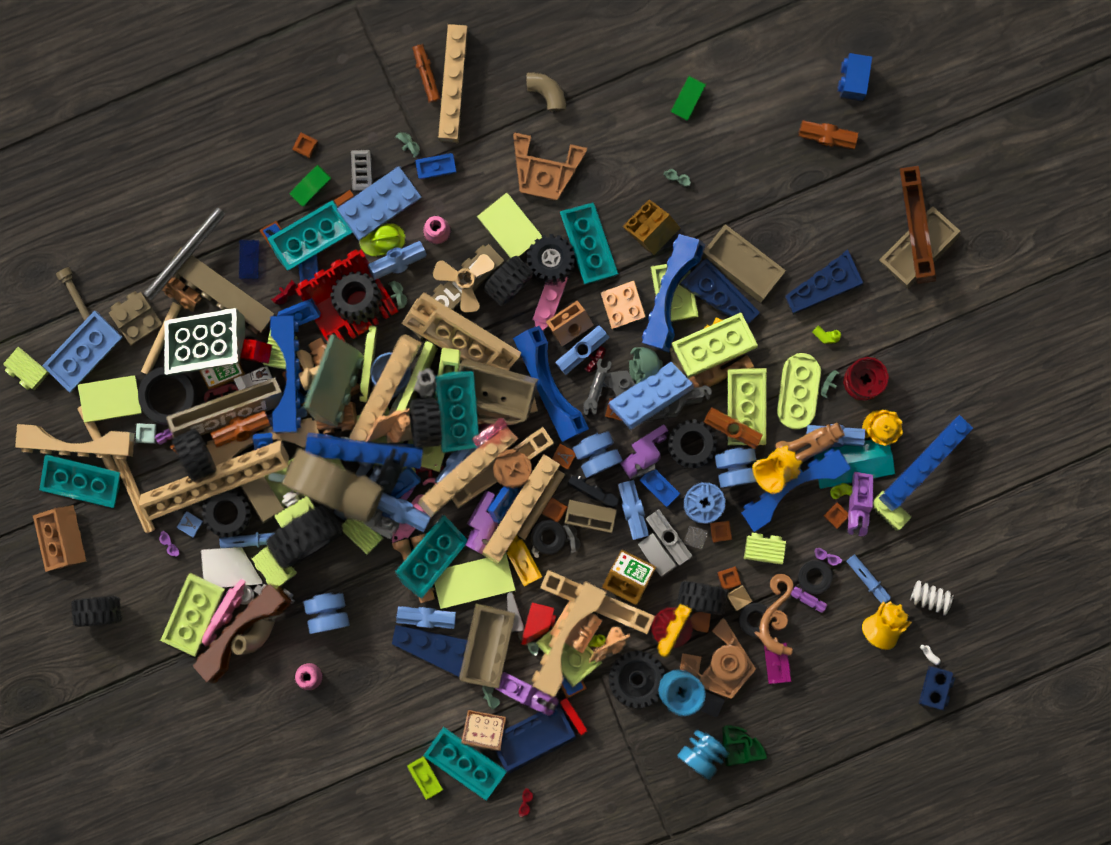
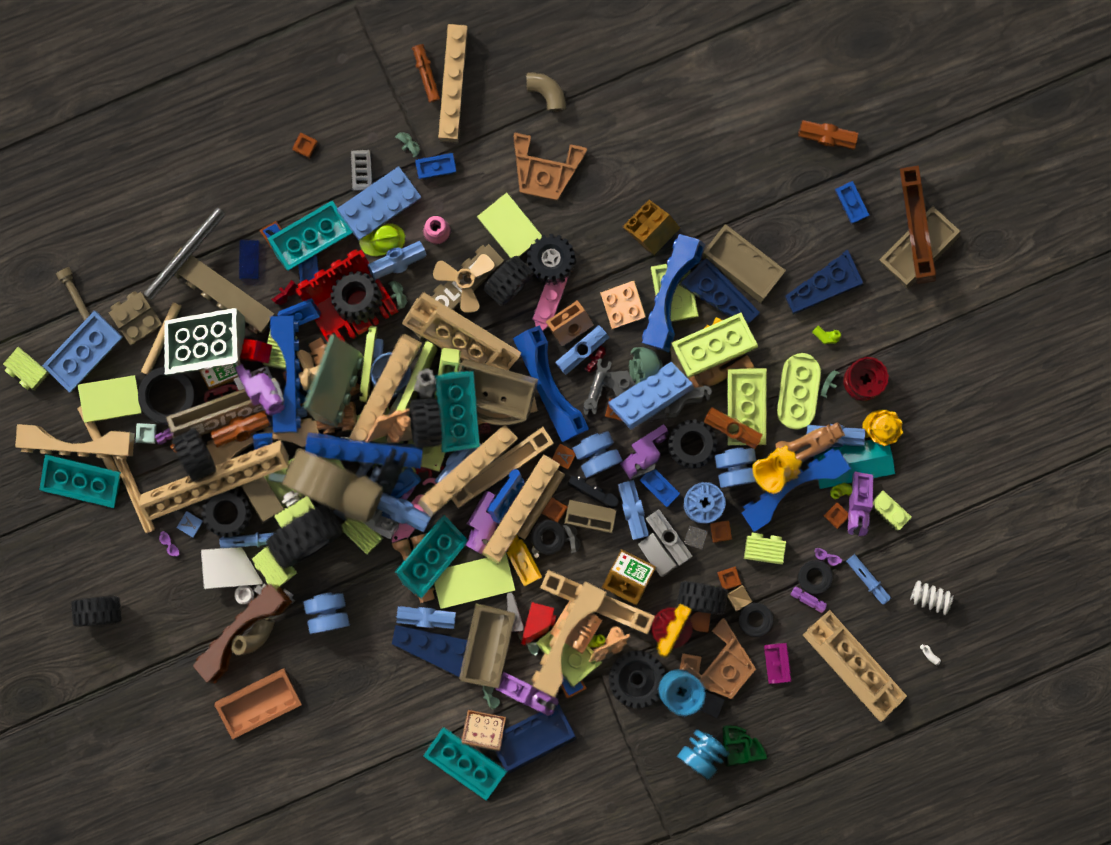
(59, 538): medium nougat slope -> none
(187, 299): medium nougat hinge -> none
(192, 614): yellowish green tile -> none
(224, 612): bright pink plate -> none
(257, 703): none -> nougat slope
(262, 390): none -> medium lavender plate
(310, 185): green slope -> none
(316, 676): bright pink plant -> none
(344, 198): dark orange tile -> none
(378, 349): none -> medium blue tile
(424, 777): lime plate -> none
(489, 432): clear pink axle -> none
(512, 468): medium nougat tile -> none
(527, 796): dark red piece -> none
(573, 716): red tile -> none
(589, 243): teal slope -> none
(672, 175): sand green piece -> none
(688, 97): green slope -> none
(729, 662): medium nougat wheel -> none
(772, 612): medium nougat plant -> none
(852, 202): none -> blue plate
(854, 665): none -> tan slope
(856, 76): blue brick -> none
(885, 625): yellow hat -> none
(925, 463): blue arch -> none
(930, 686): dark blue brick -> none

